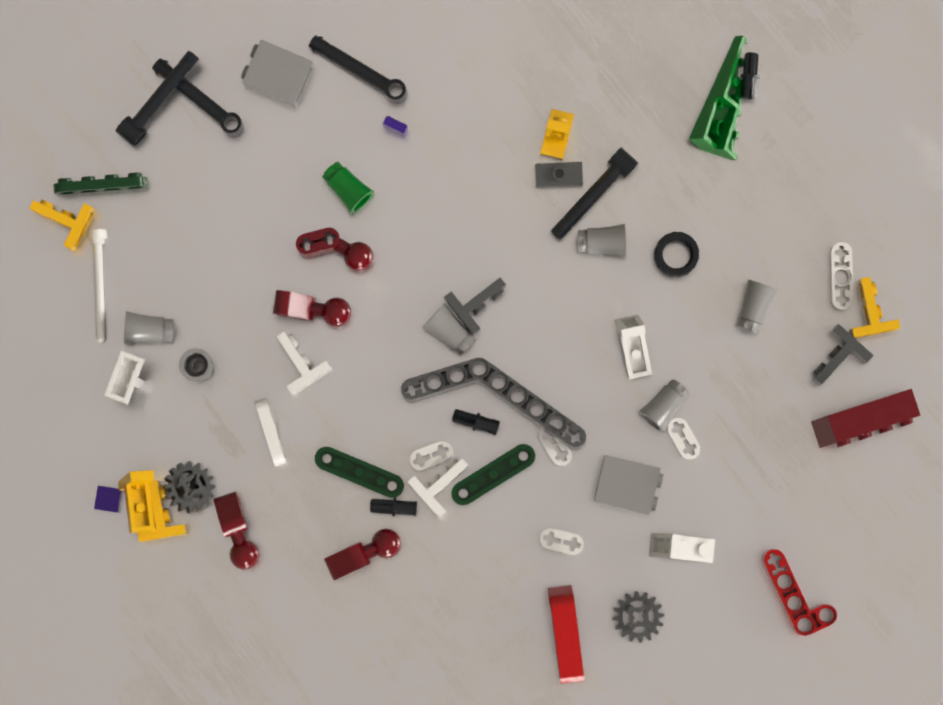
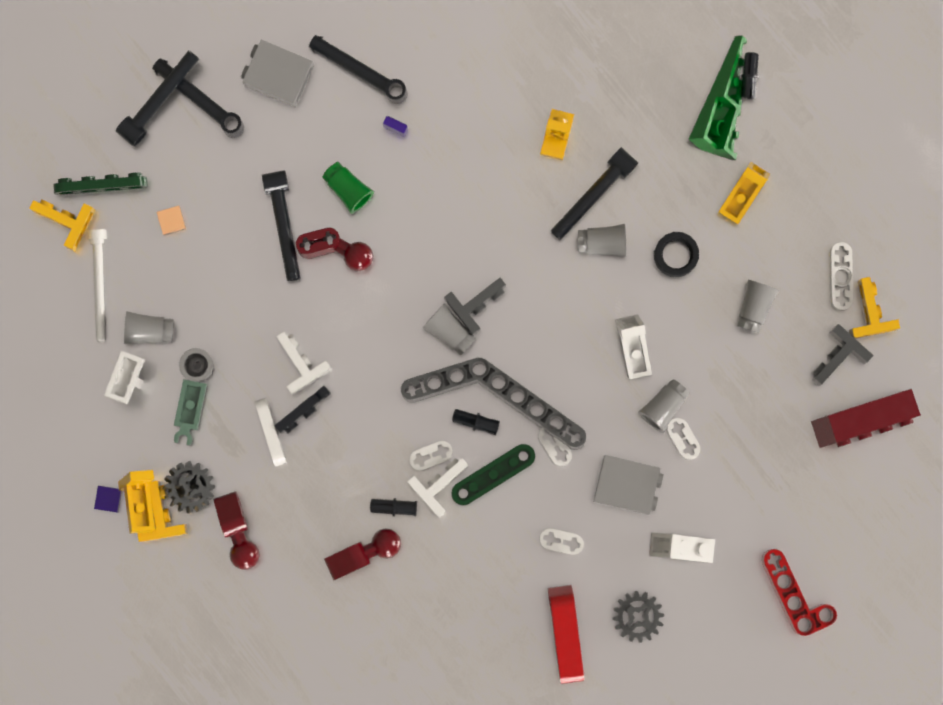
(171, 220): none -> light nougat tile
(189, 409): none -> sand green plate
(276, 184): none -> black piece
(303, 307): dark red beam -> none
(305, 409): none -> black plate
(359, 472): dark green plate -> none
(558, 174): dark grey plate -> none
(744, 192): none -> yellow bracket

